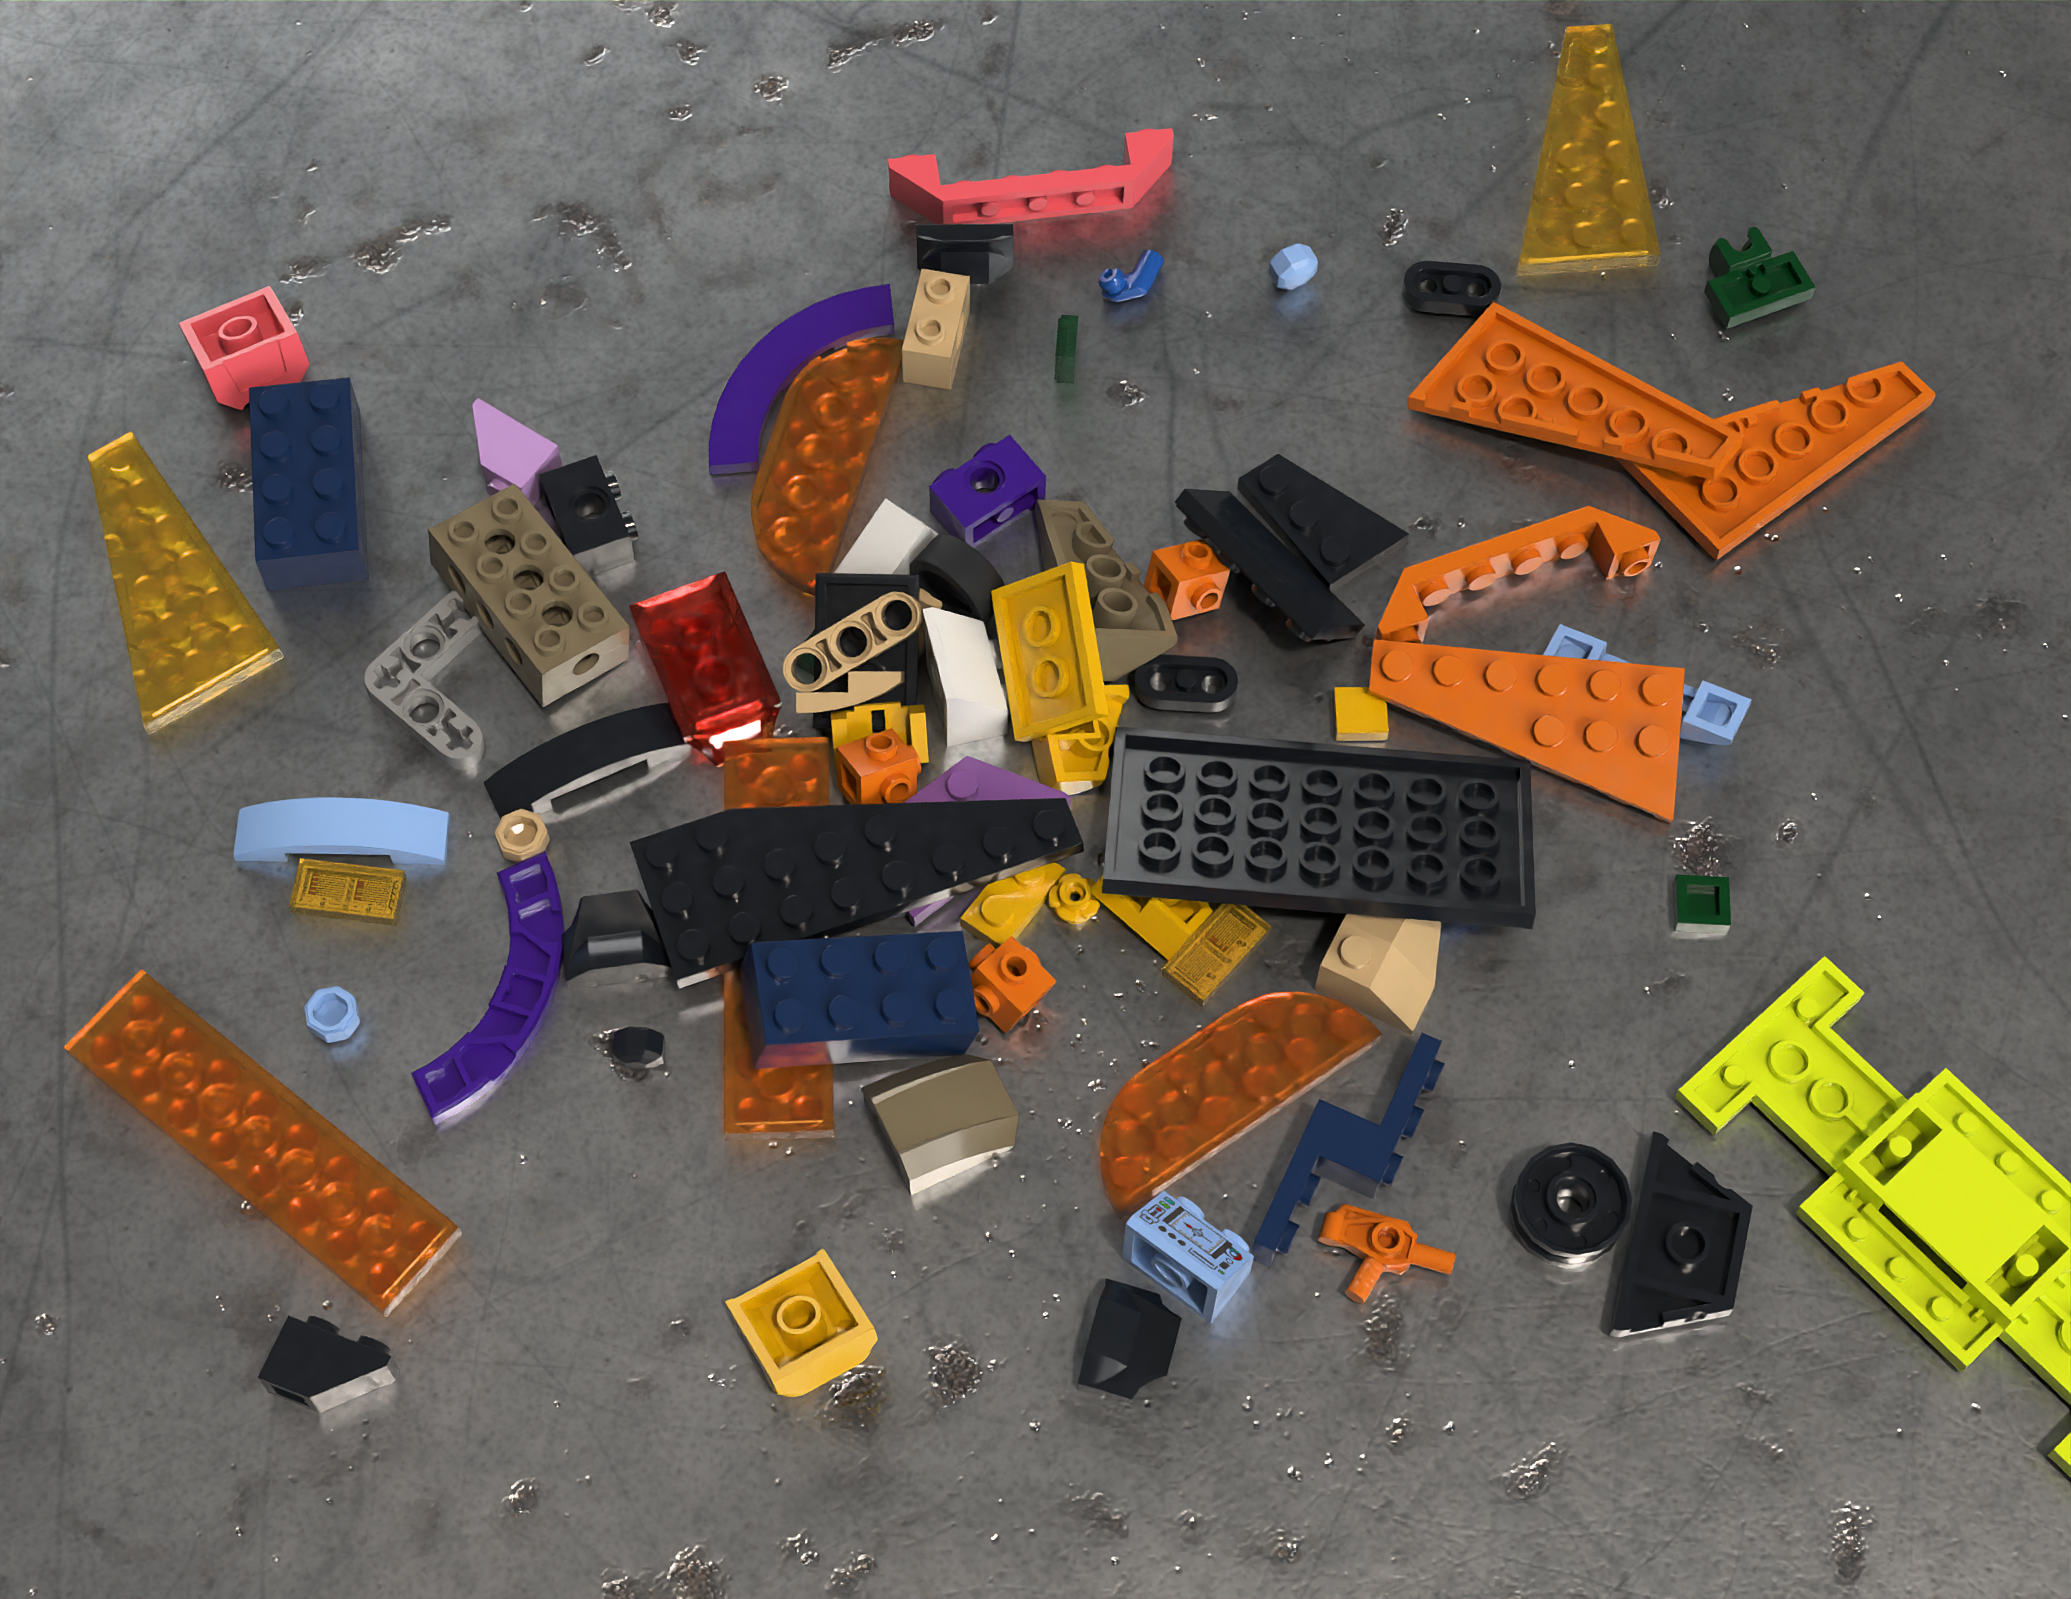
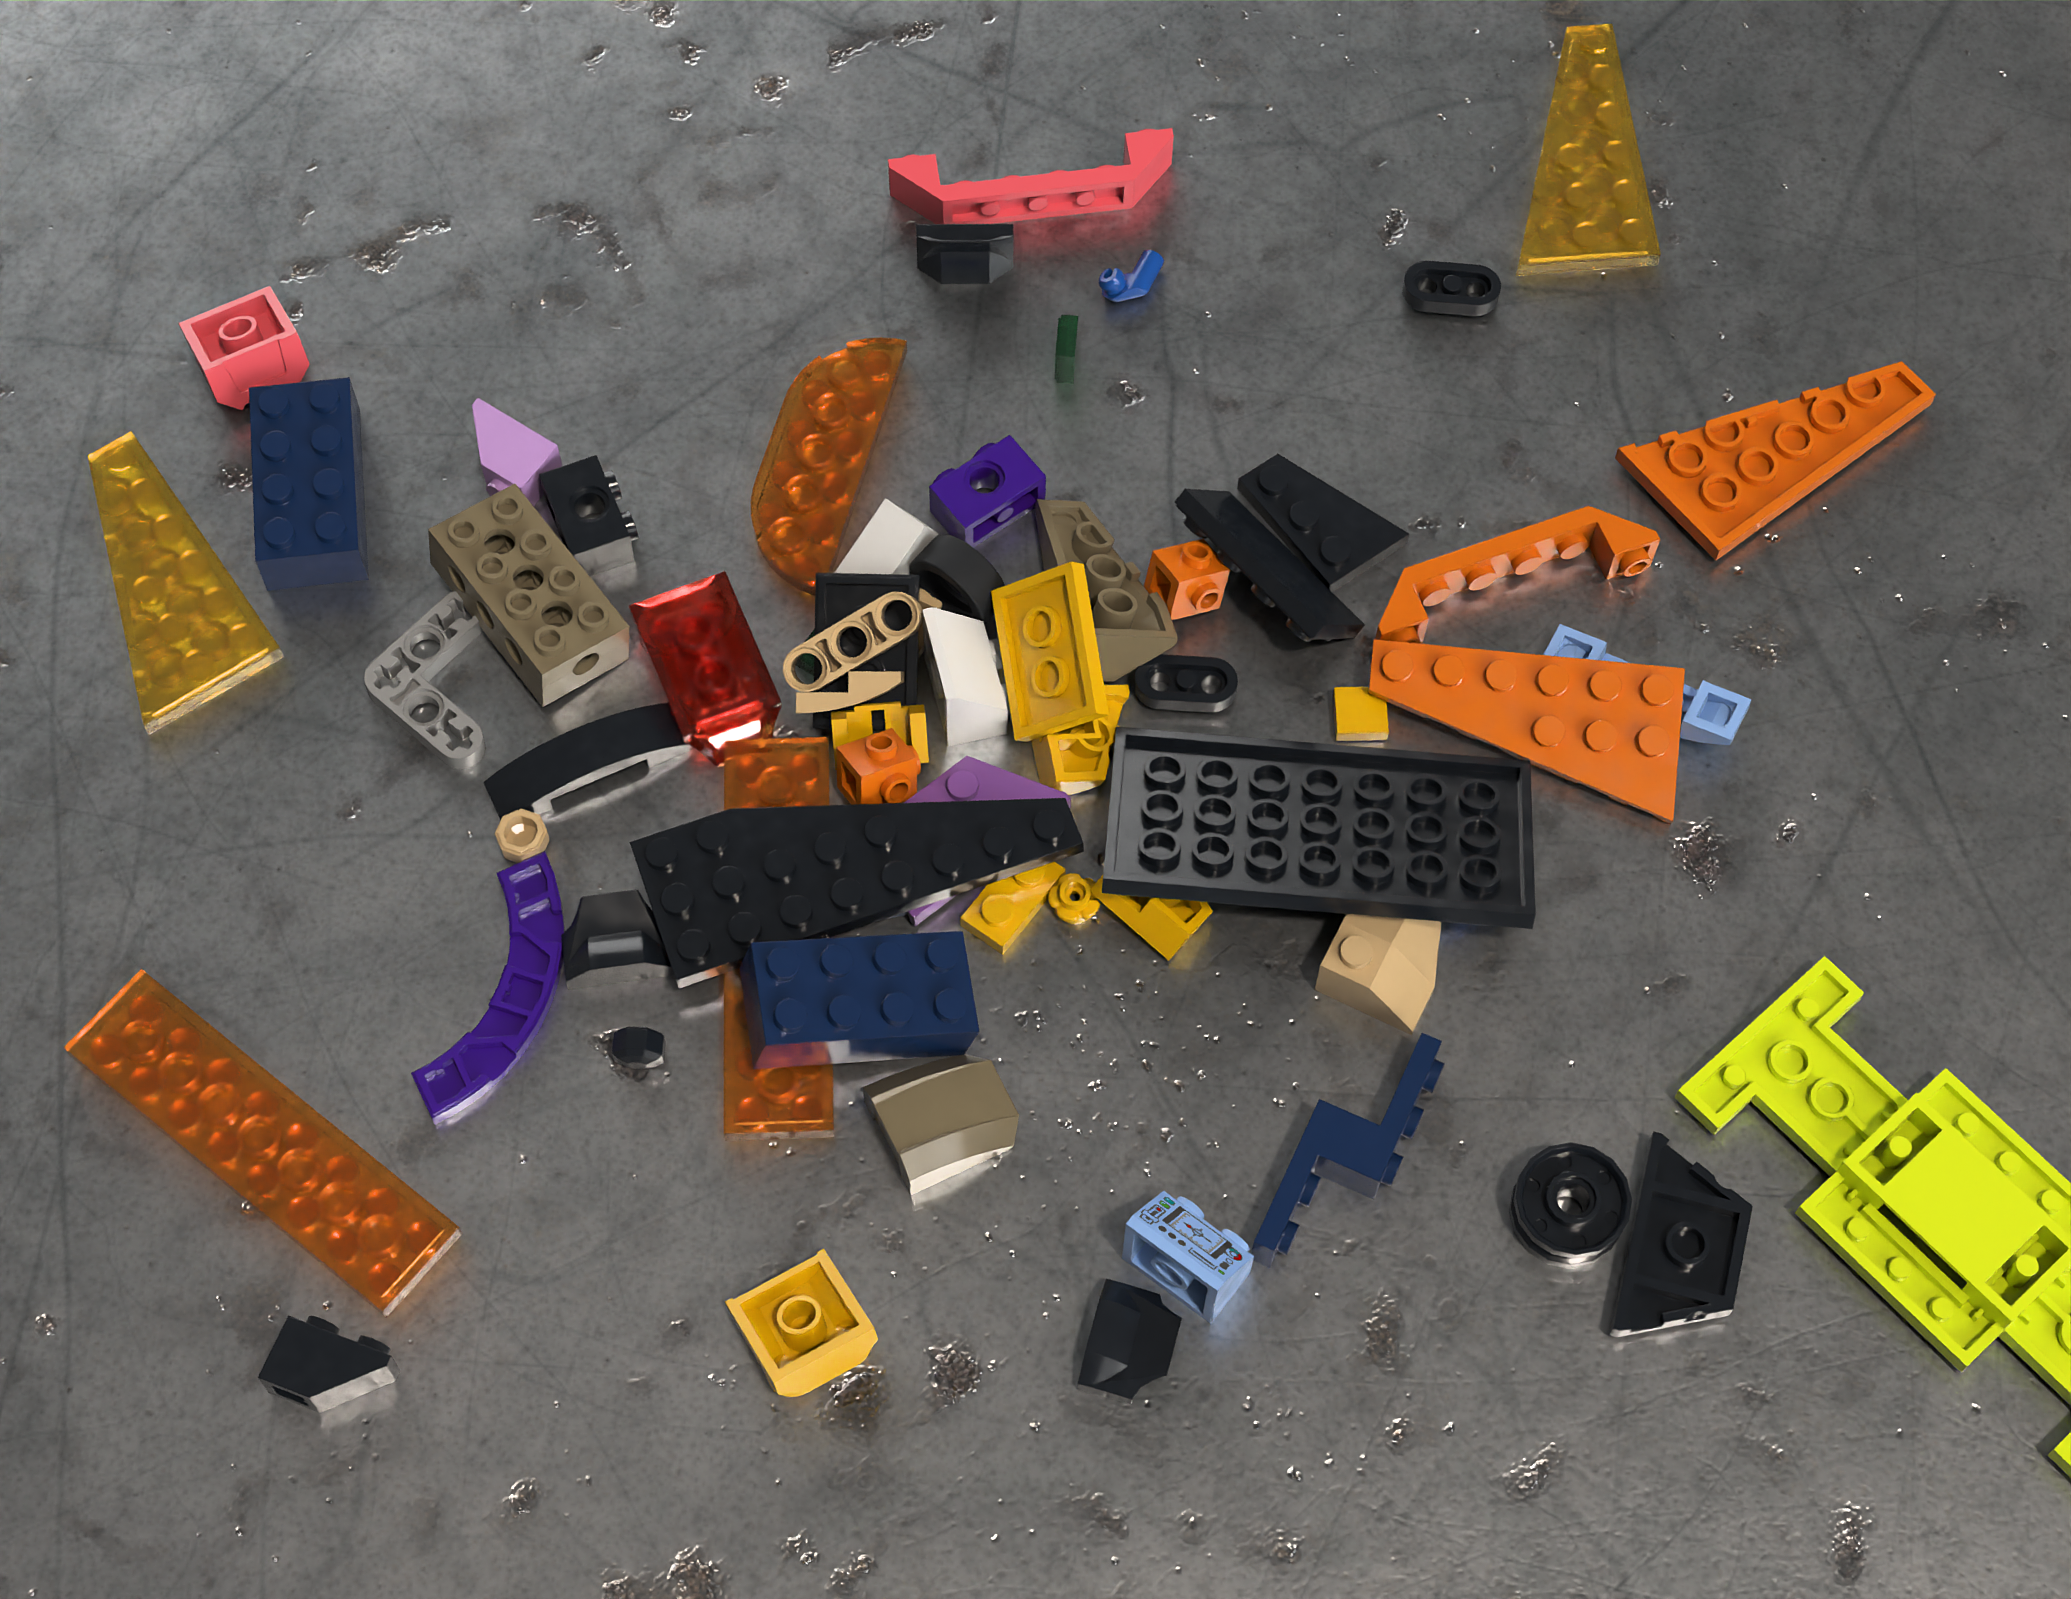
(332, 1014): light blue tile -> none
(342, 827): light blue slope -> none
(348, 891): clear yellow tile -> none
(777, 362): dark purple tile -> none
(936, 329): tan brick -> none
(1008, 982): orange brick -> none
(1216, 951): clear yellow tile -> none
(1222, 1088): clear orange plate -> none
(1293, 266): light blue tile -> none
(1382, 1244): orange piece -> none
(1547, 389): orange wing -> none
(1701, 904): dark green tile -> none
(1752, 282): dark green plate -> none

